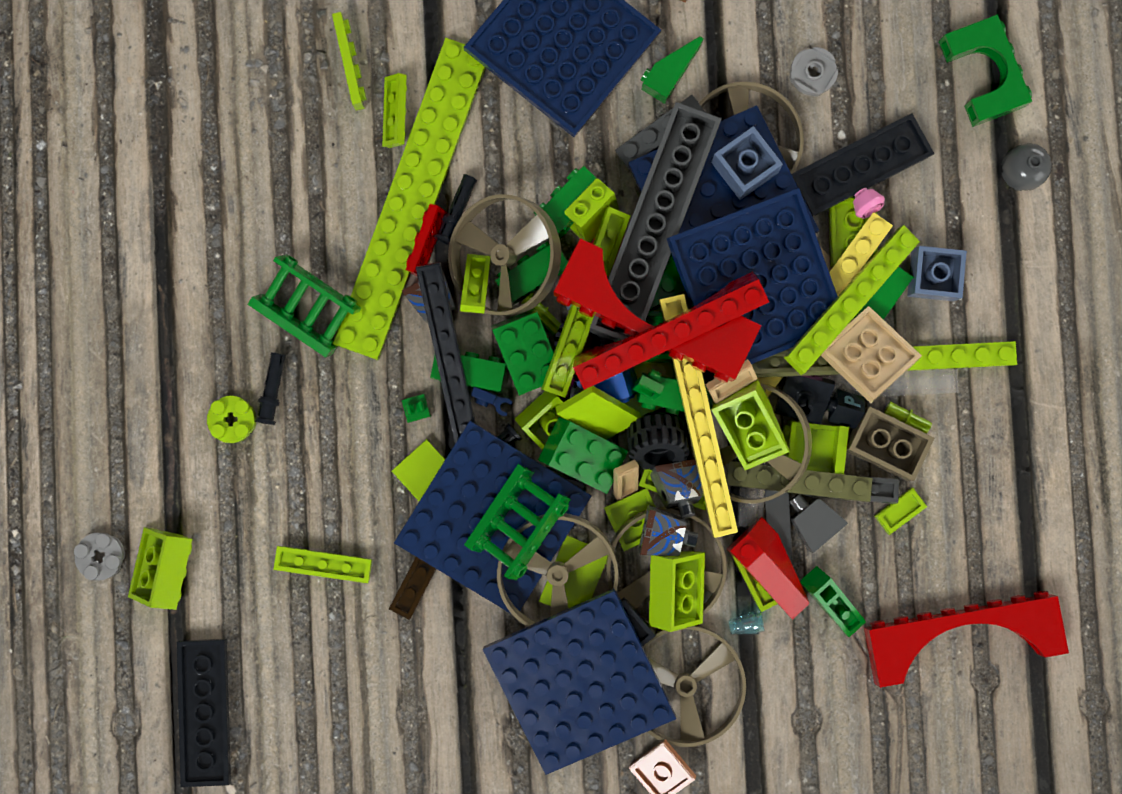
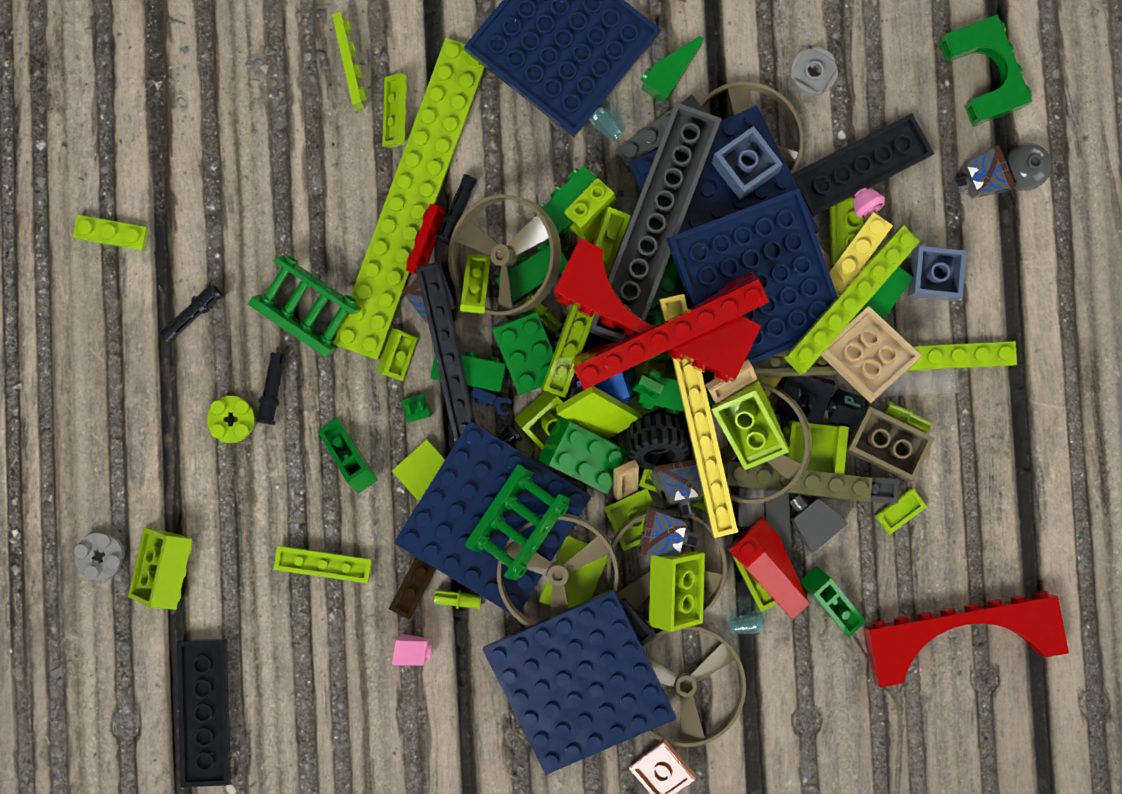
(110, 232): none -> lime plate
(199, 305): none -> black pin
(347, 456): none -> green slope
(397, 354): none -> lime slope
(411, 650): none -> bright pink slope
(457, 599): none -> lime axle
(605, 123): none -> clear light blue cone
(985, 175): none -> torso

